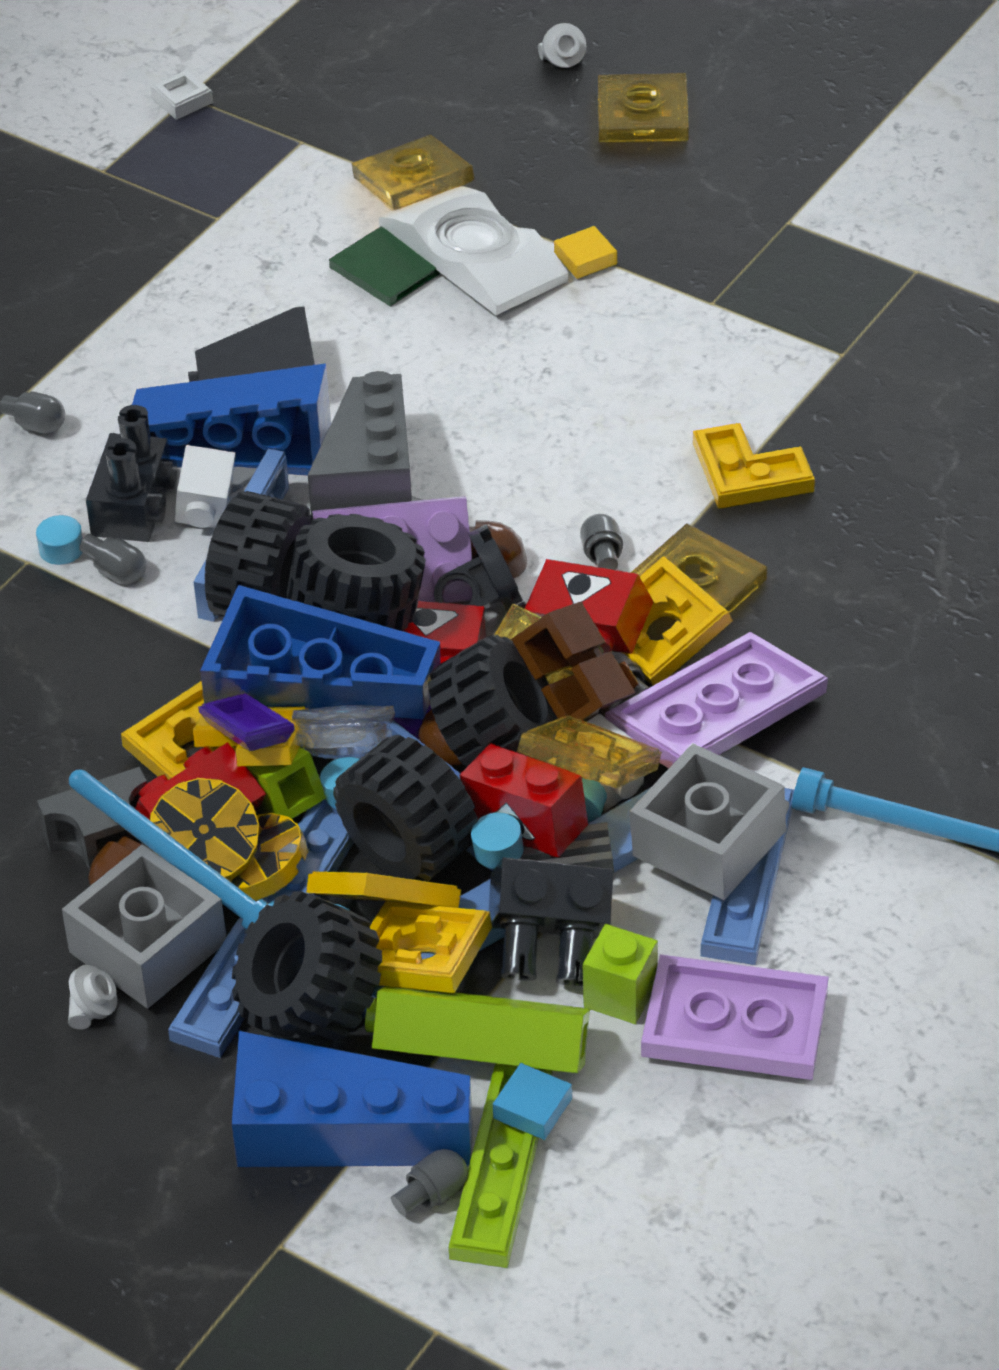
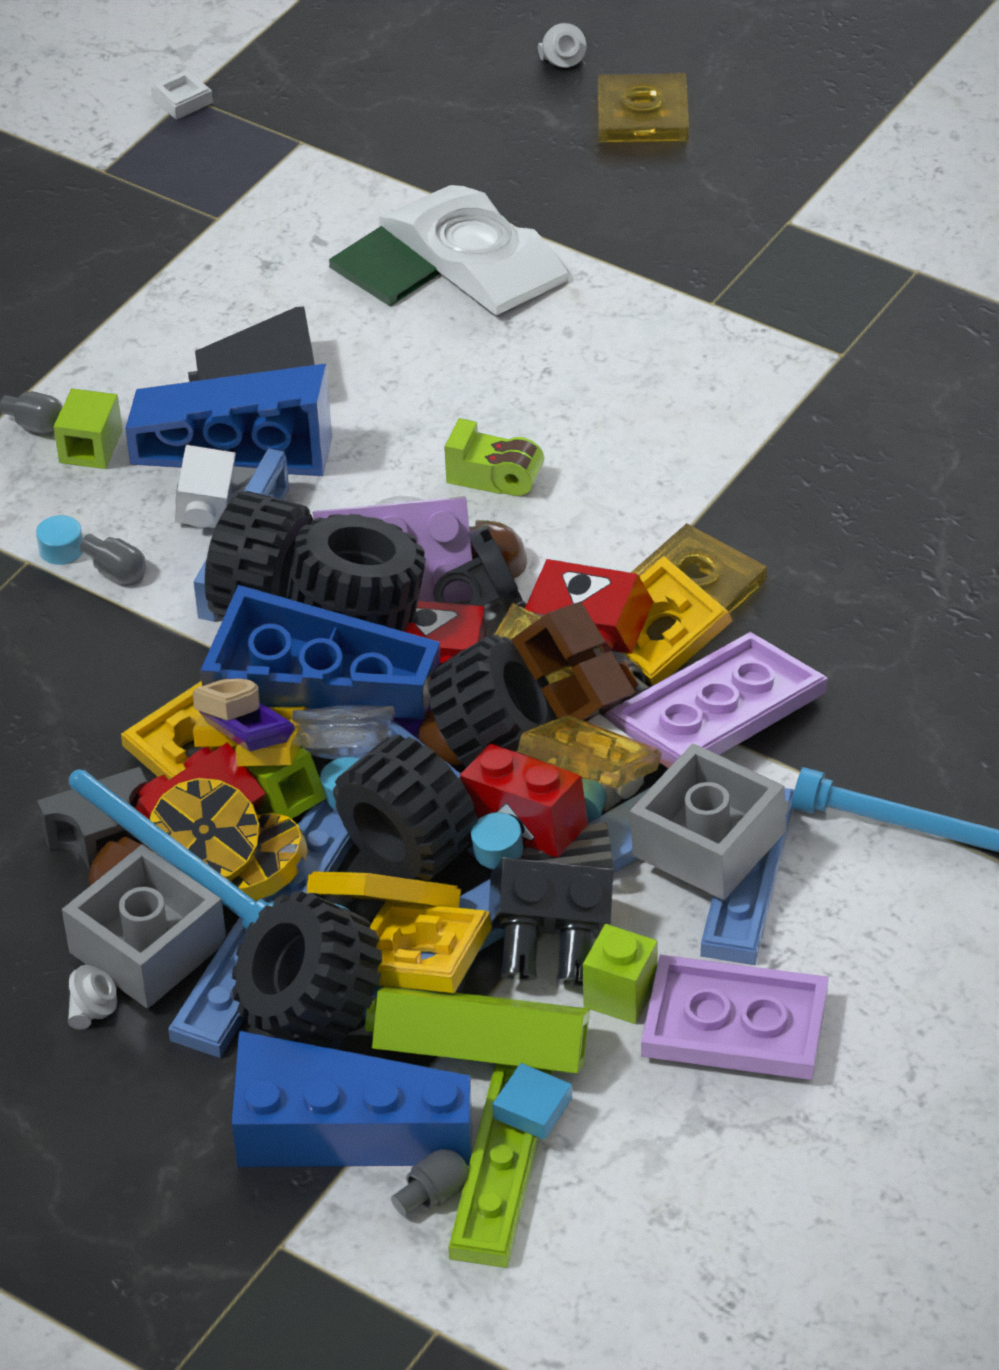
(88, 428): none -> lime brick
(131, 480): black brick -> none
(227, 698): none -> tan tile
(365, 448): dark grey wedge -> none
(412, 172): clear yellow piece -> none
(491, 461): none -> lime leg
(585, 252): yellow tile -> none
(602, 540): dark grey cylinder -> none
(746, 478): yellow tile -> none

